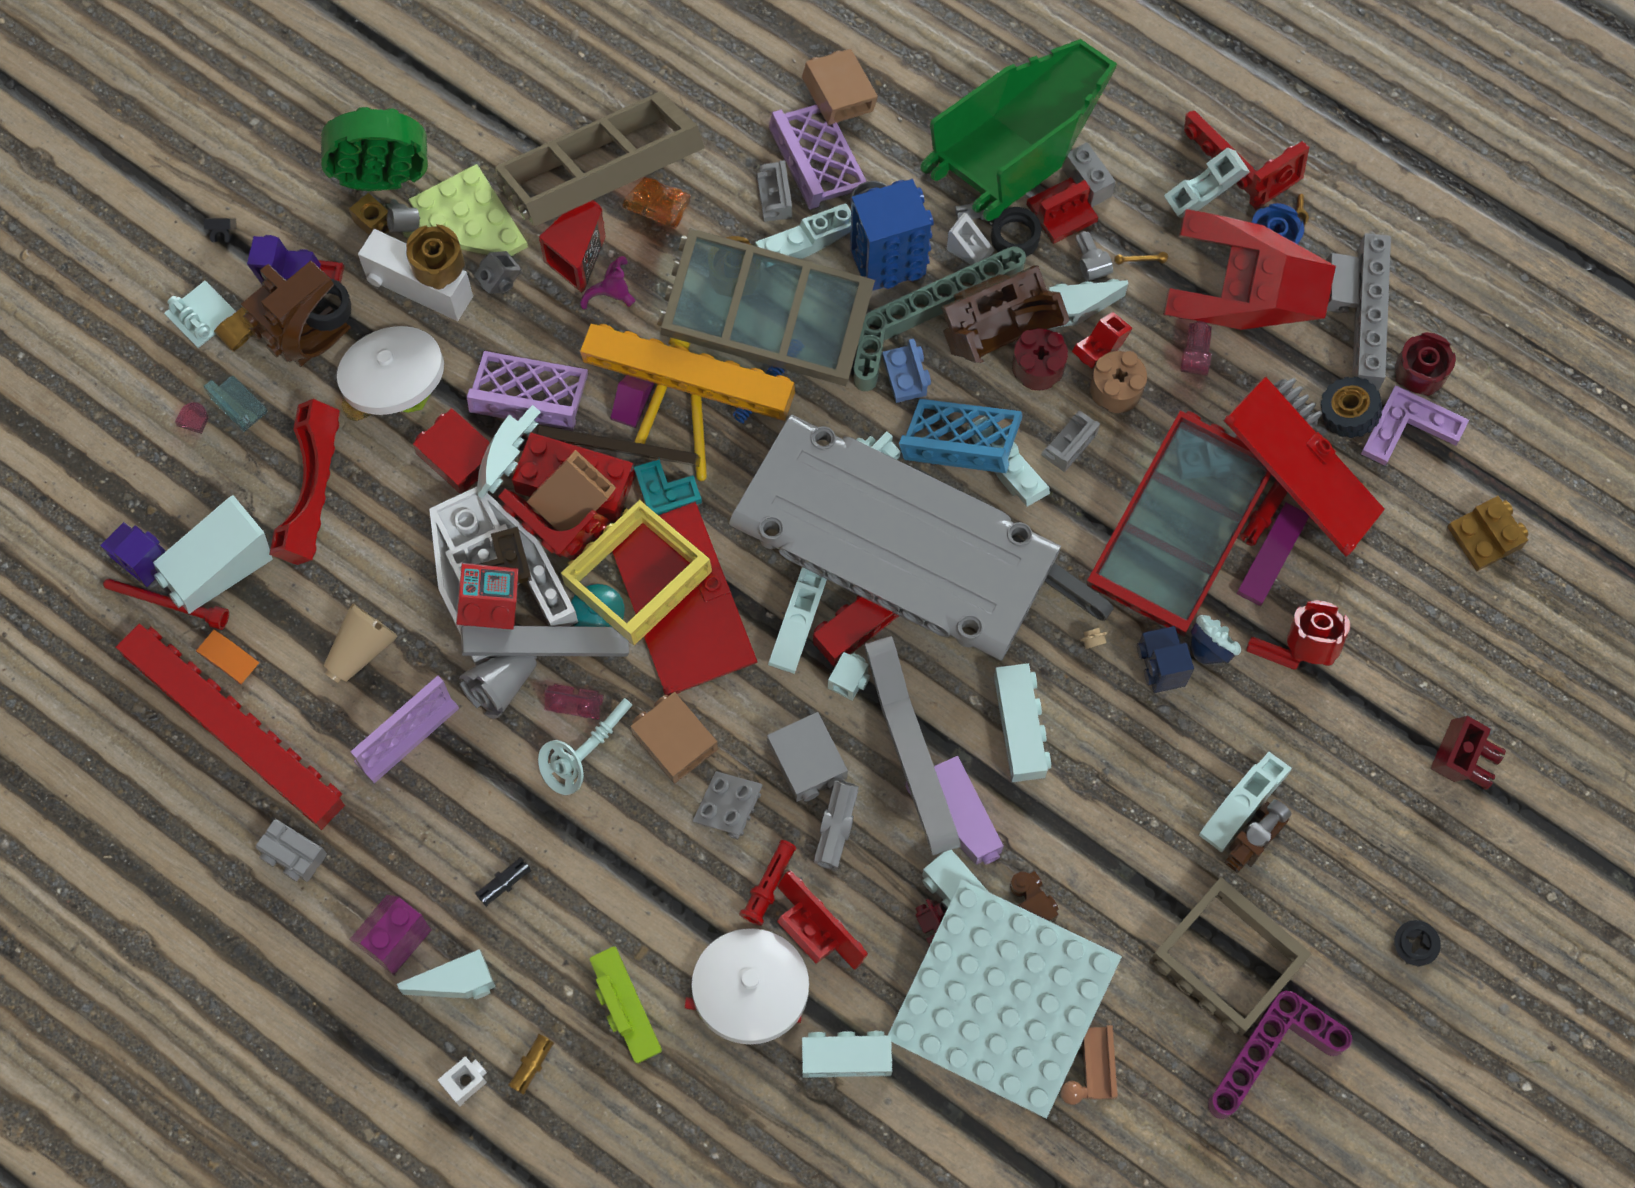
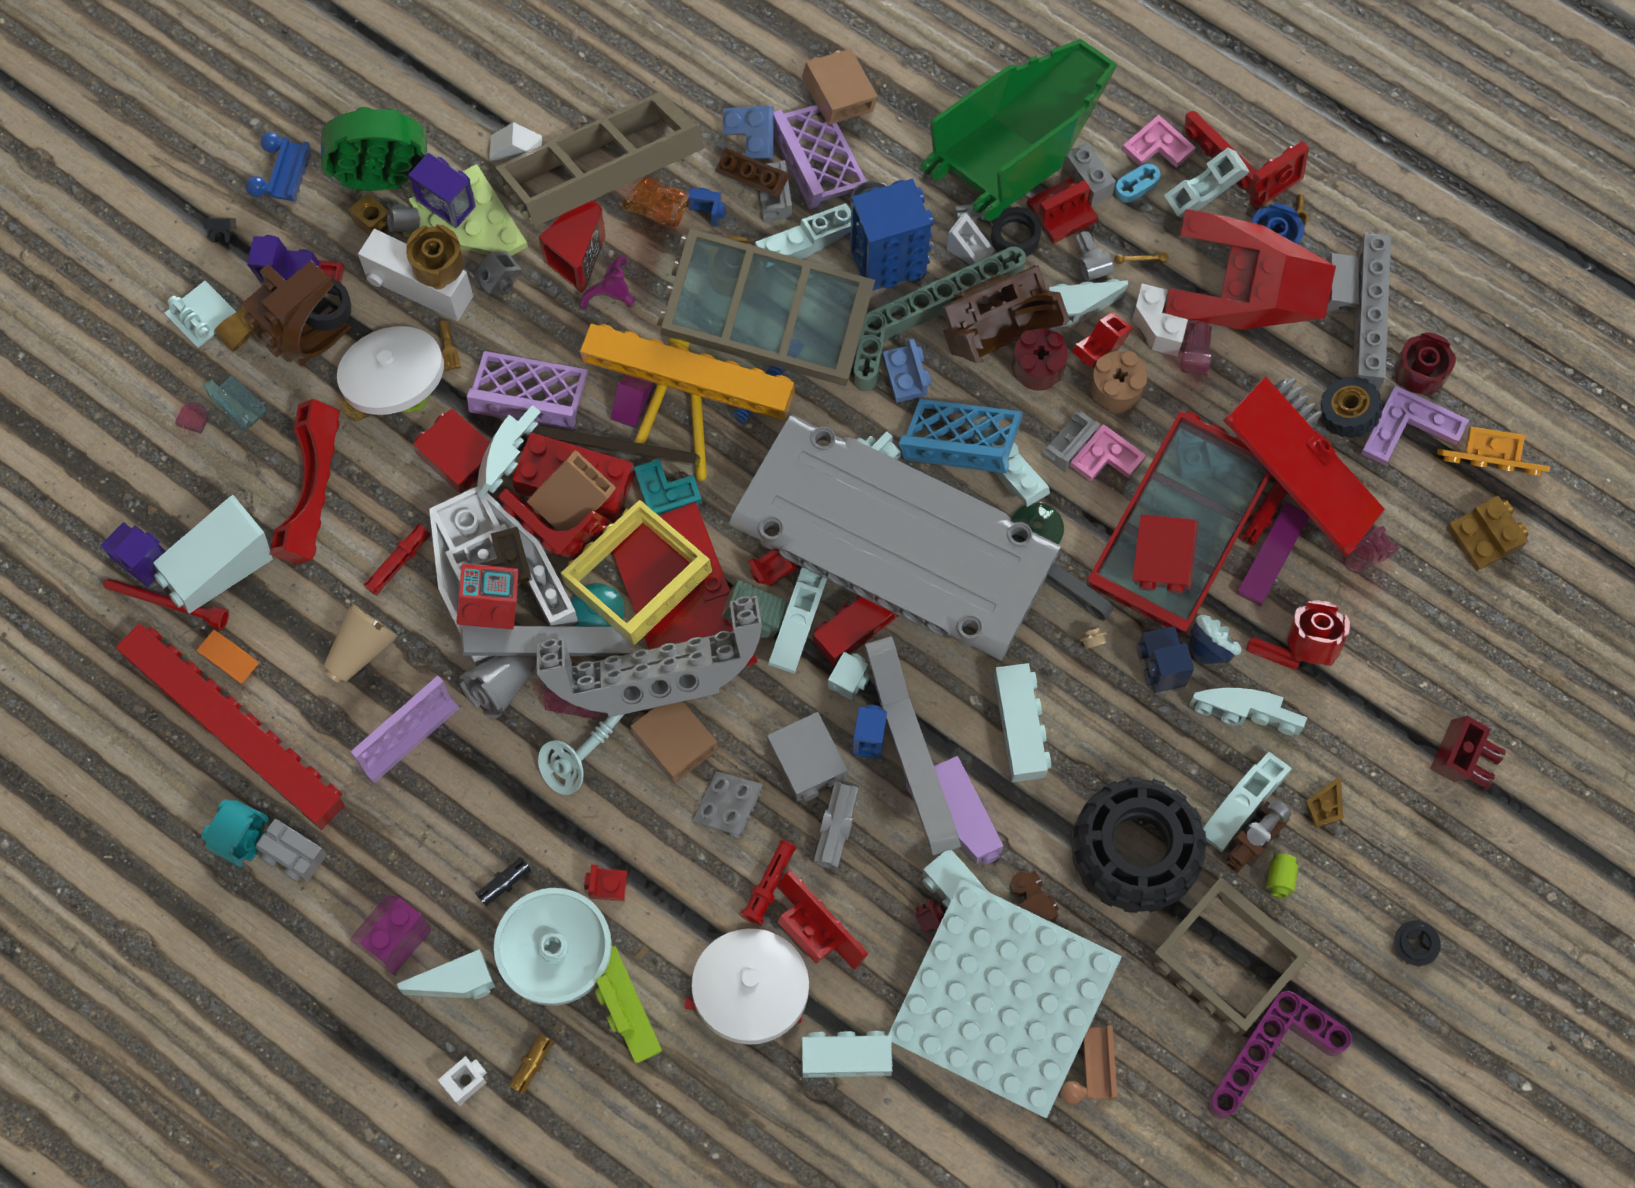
(235, 832): none -> teal brick
(287, 169): none -> blue gear
(404, 551): none -> red pin
(442, 189): none -> dark purple piece
(450, 354): none -> pearl gold piece
(513, 142): none -> white slope
(552, 946): none -> light aqua dish
(606, 884): none -> red bracket
(654, 675): none -> light grey slope
(707, 201): none -> blue bracket
(752, 173): none -> reddish brown tile
(756, 124): none -> medium blue plate
(770, 568): none -> red bracket
(770, 606): none -> sand green brick
(869, 732): none -> blue brick
(1051, 520): none -> clear green dish
(1107, 448): none -> bright pink plate
(1130, 885): none -> black tyre
(1135, 179): none -> medium azure beam
(1161, 138): none -> bright pink plate
(1161, 330): none -> white brick
(1165, 553): none -> red brick
(1237, 704): none -> light aqua slope
(1282, 875): none -> lime brick
(1326, 805): none -> pearl gold piece
(1374, 548): none -> clear pink piece
(1495, 447): none -> light orange bracket

